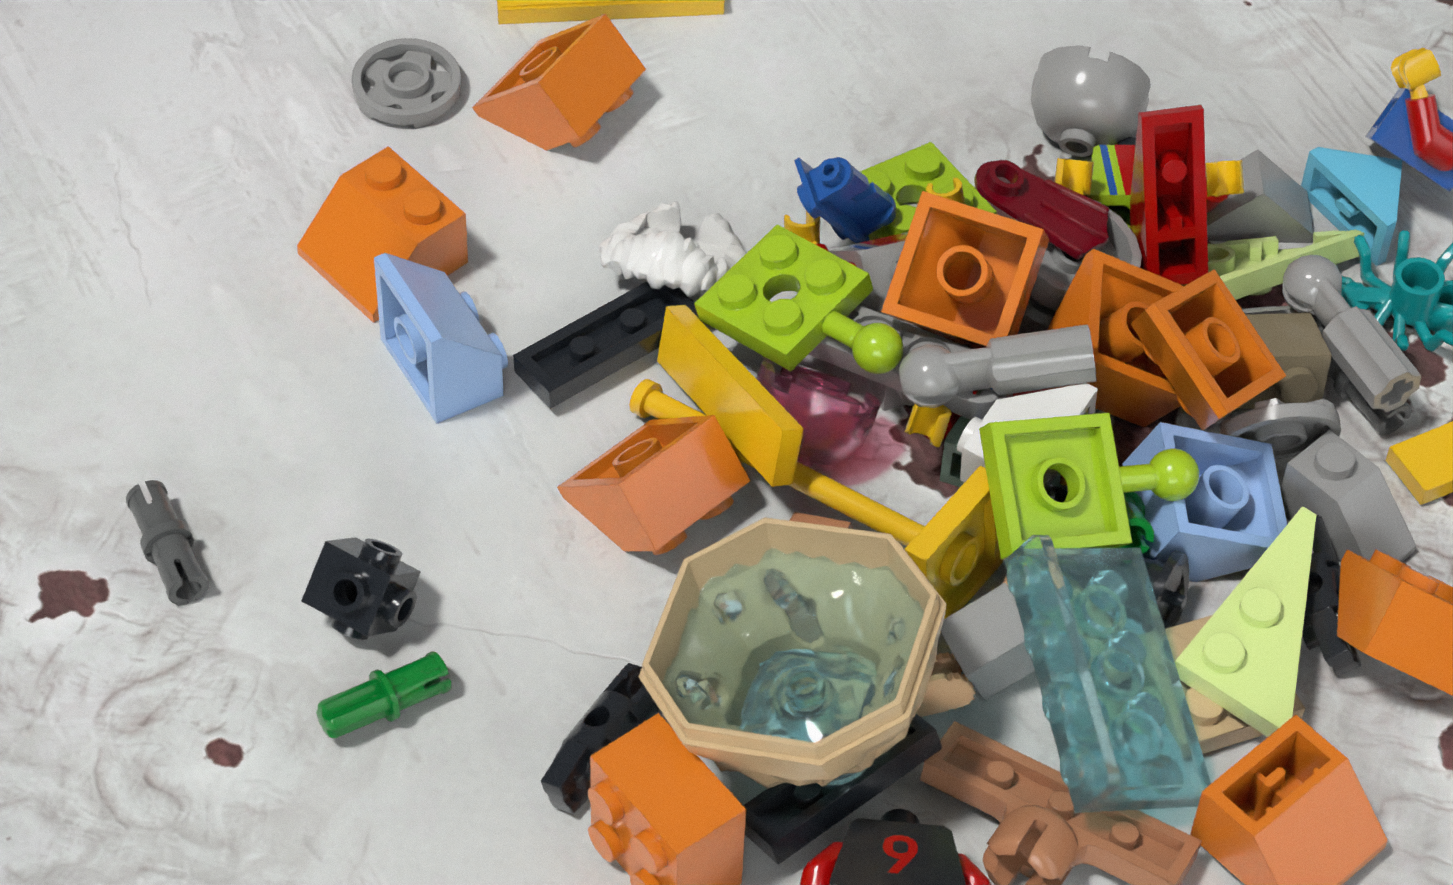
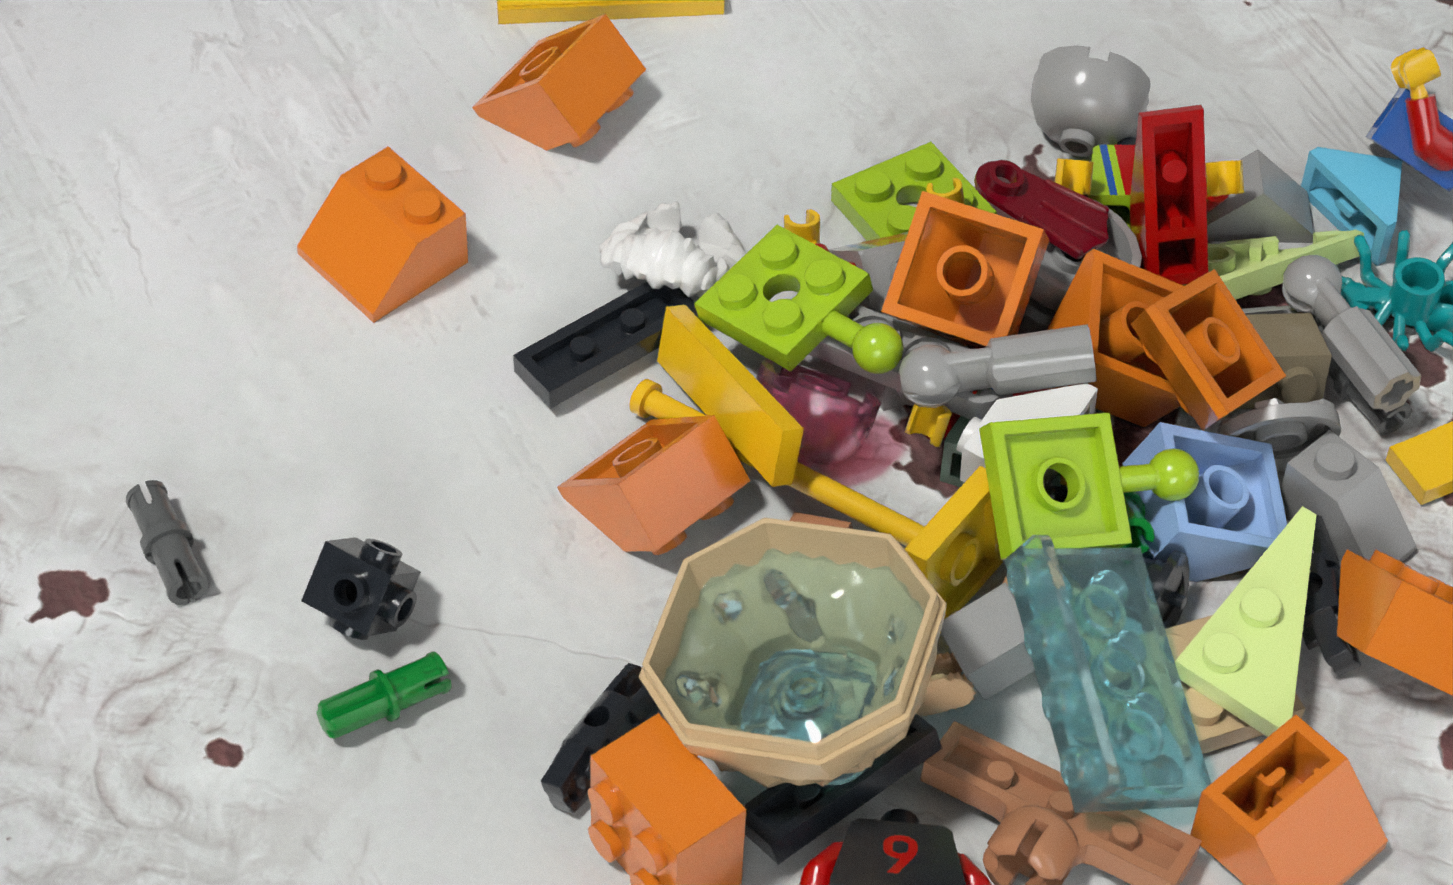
(407, 86): light grey wheel -> none
(437, 338): light blue slope -> none
(844, 198): blue hinge -> none

